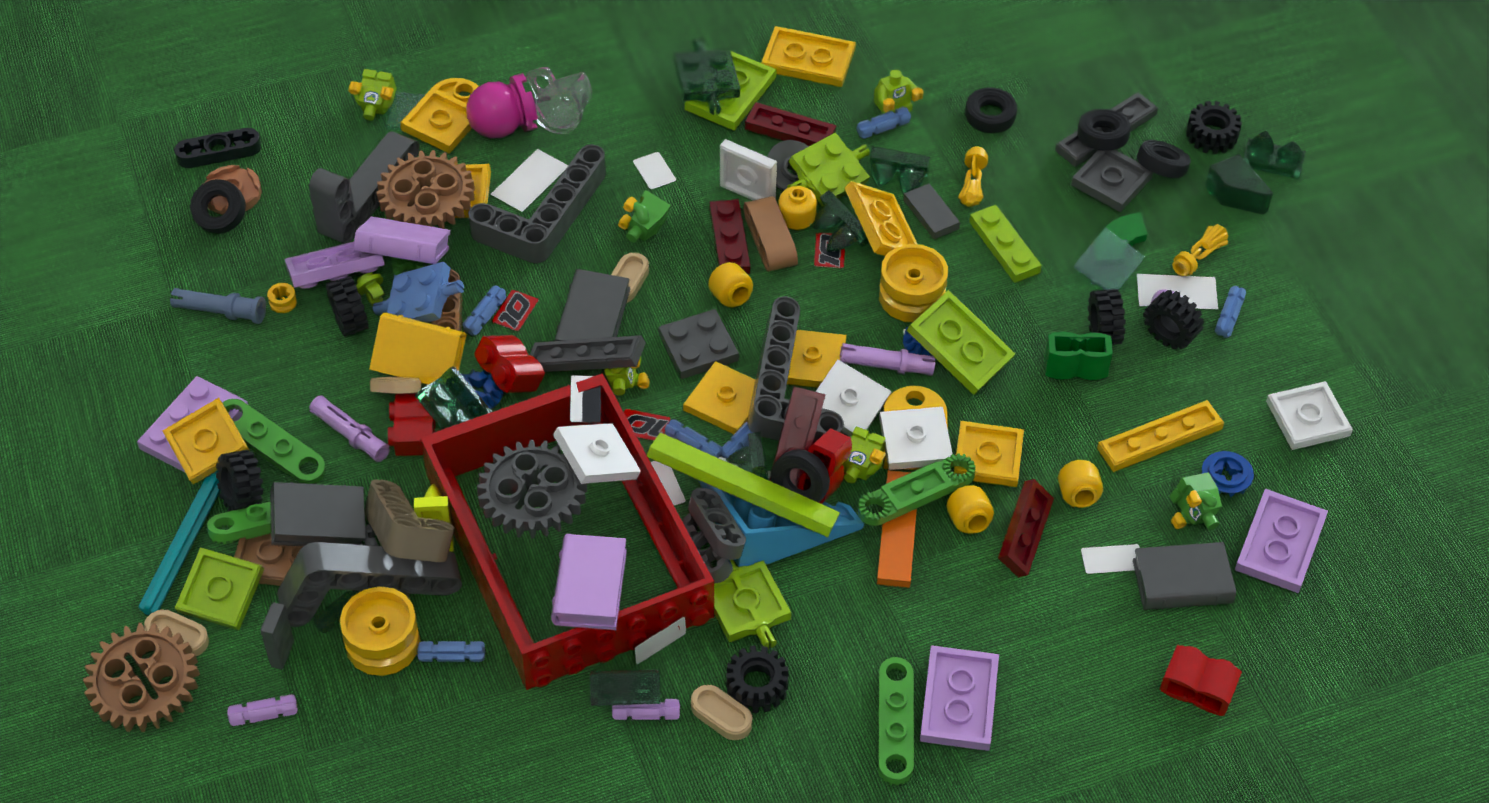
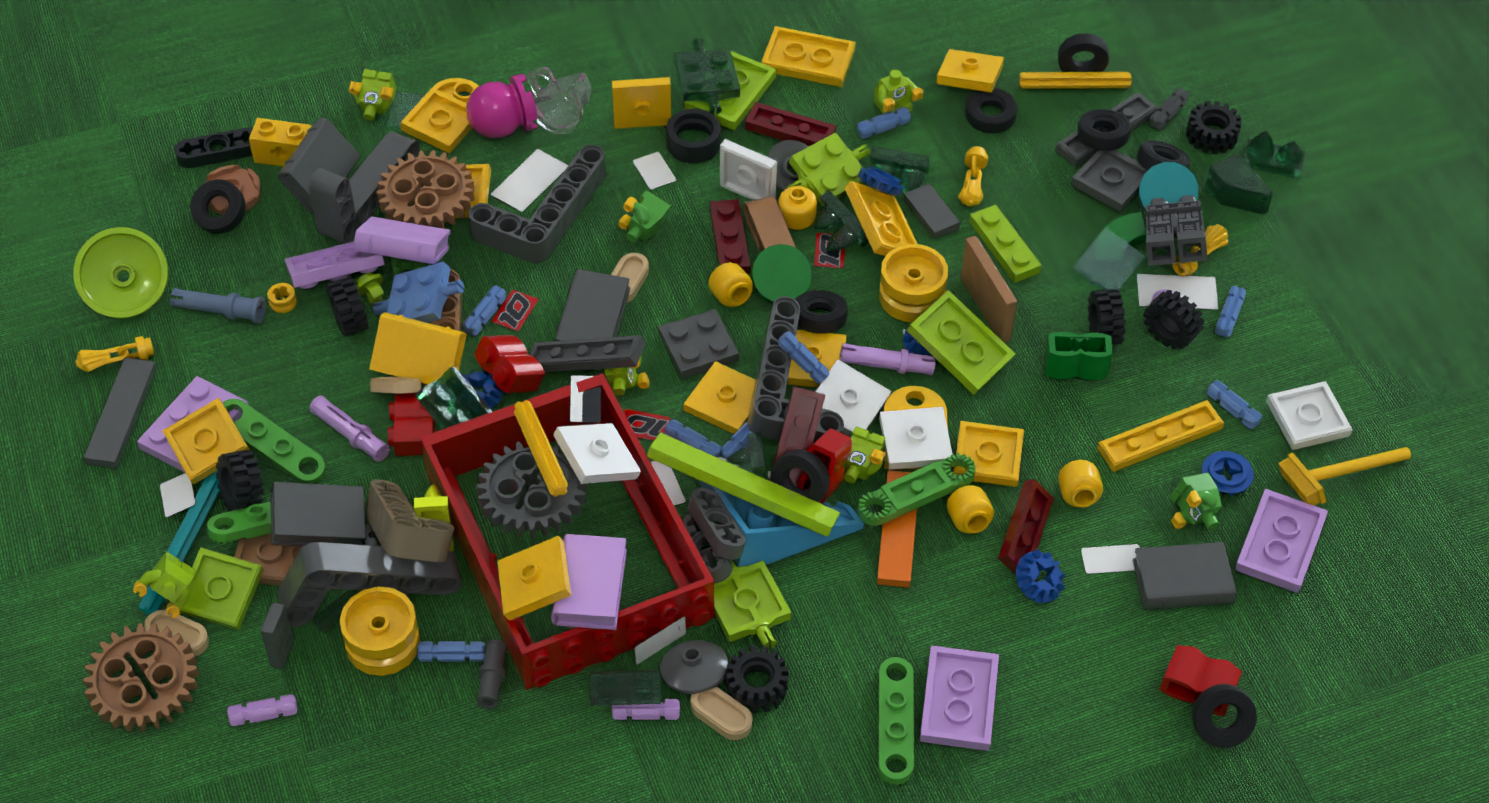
(91, 359): none -> yellow piece
(108, 256): none -> lime dish
(120, 413): none -> dark grey tile
(168, 579): none -> lime piece
(177, 495): none -> white sticker
(275, 140): none -> yellow brick
(320, 148): none -> dark grey piece
(491, 674): none -> dark grey pin
(534, 578): none -> yellow plate
(540, 448): none -> yellow axle
(641, 102): none -> yellow plate
(694, 666): none -> dark grey dish
(696, 151): none -> black tyre
(780, 272): none -> green tile
(803, 357): none -> medium blue axle
(822, 322): none -> black tyre
(881, 180): none -> blue gear
(970, 70): none -> yellow plate
(988, 289): none -> medium nougat tile
(1028, 570): none -> blue gear
(1066, 80): none -> yellow axle
(1080, 43): none -> black tyre
(1168, 182): none -> teal tile
(1169, 108): none -> dark grey axle
(1175, 221): none -> dark grey hips
(1234, 404): none -> medium blue axle
(1235, 733): none -> black tyre
(1306, 483): none -> yellow piece

